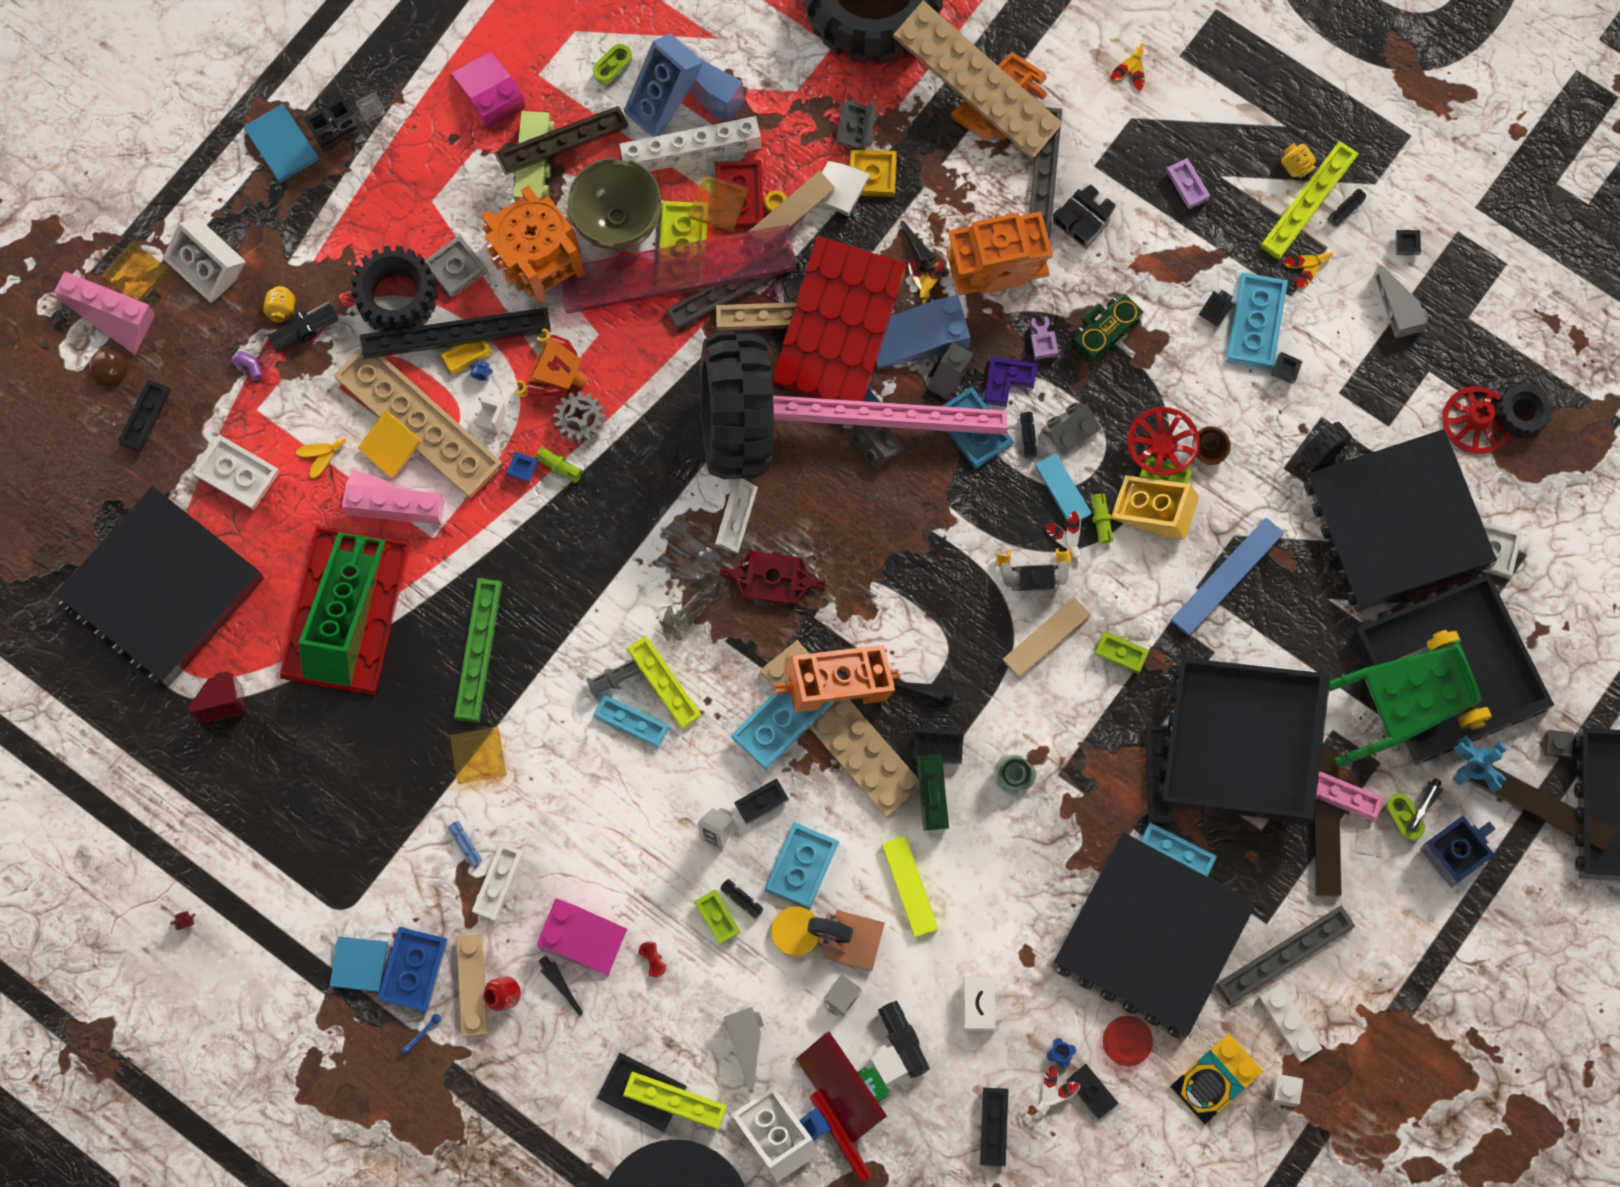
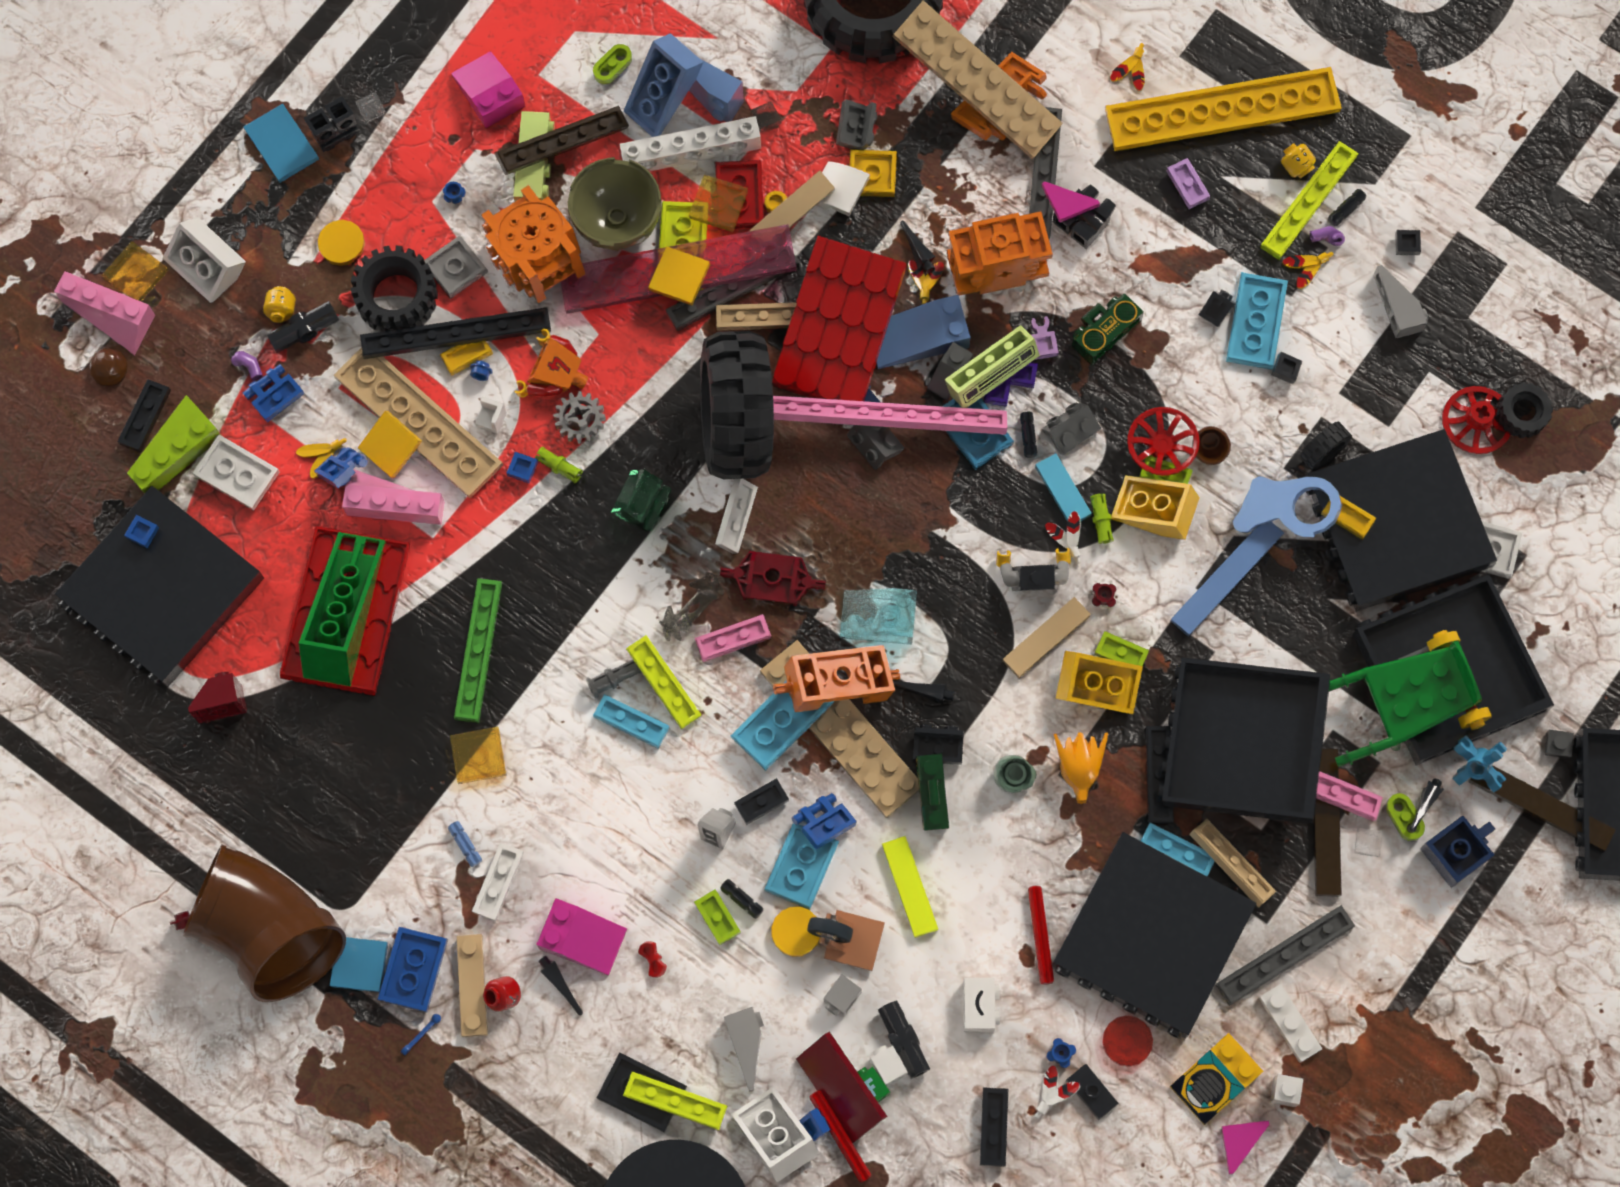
(141, 531): none -> blue plate
(174, 447): none -> lime wedge
(264, 926): none -> reddish brown cylinder
(276, 398): none -> blue plate
(339, 469): none -> blue plate
(341, 242): none -> yellow tile
(453, 187): none -> blue plate
(638, 496): none -> clear green brick
(679, 275): none -> yellow tile
(733, 638): none -> bright pink tile
(766, 116): none -> clear smoke plate
(827, 826): none -> blue plate
(879, 615): none -> clear light blue slope
(992, 367): none -> yellowish green brick
(1041, 935): none -> red axle
(1067, 202): none -> dark pink tile
(1080, 763): none -> light orange piece
(1099, 682): none -> yellow slope
(1109, 590): none -> dark red plate
(1222, 108): none -> yellow plate
(1232, 862): none -> tan tile
(1239, 1141): none -> dark pink tile
(1276, 500): none -> light blue animal
(1328, 234): none -> medium lavender arm
(1352, 518): none -> yellow tile

